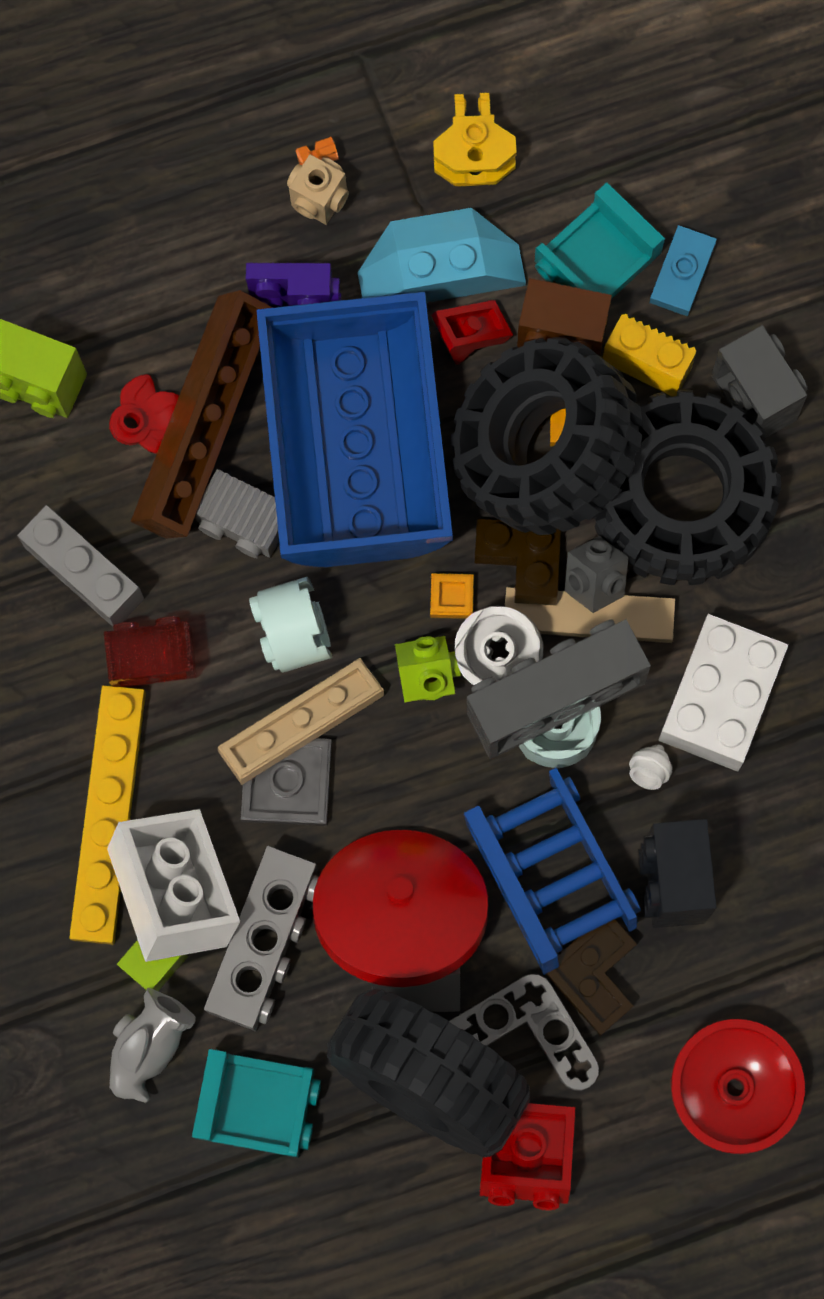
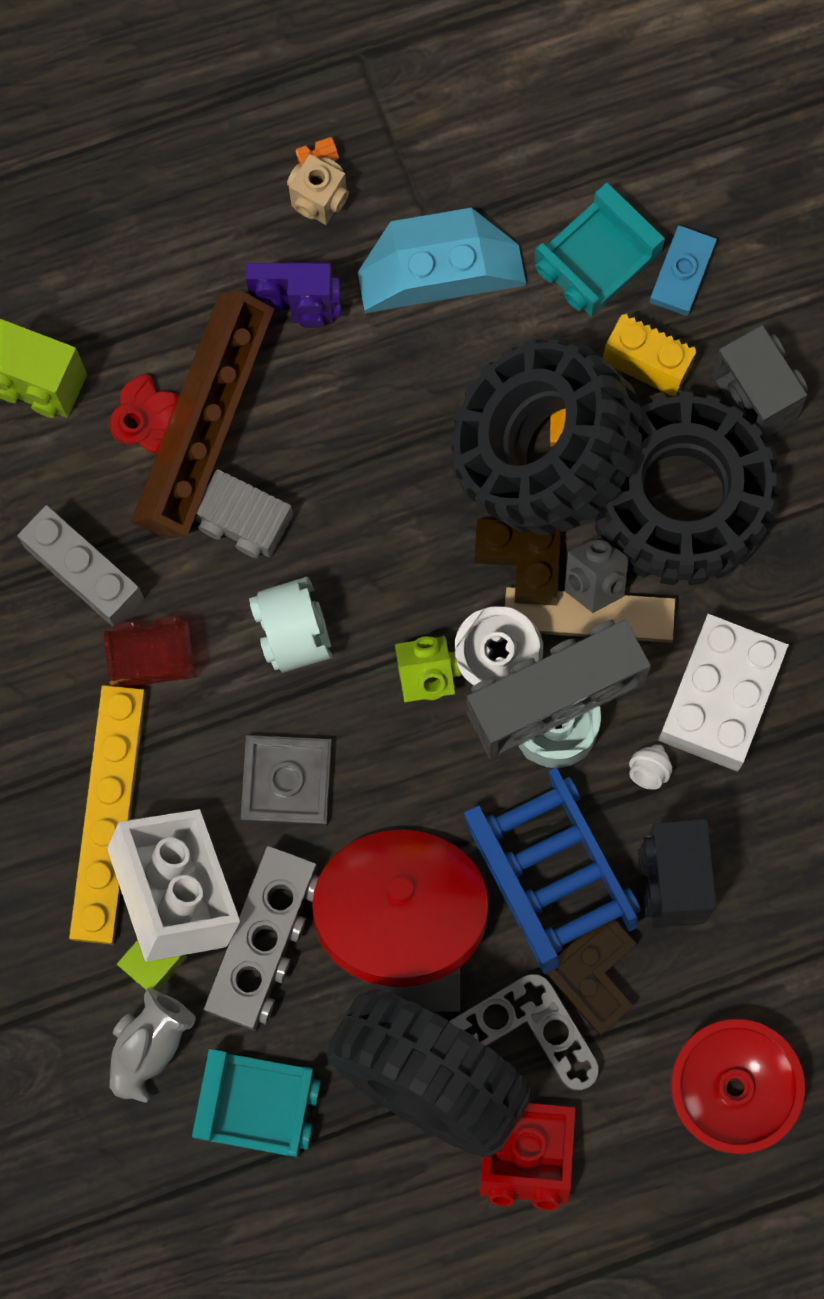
(300, 721): tan tile -> none
(354, 430): blue container -> none
(451, 595): light orange tile -> none
(471, 328): red slope -> none
(474, 146): yellow hinge -> none
(564, 313): reddish brown brick -> none

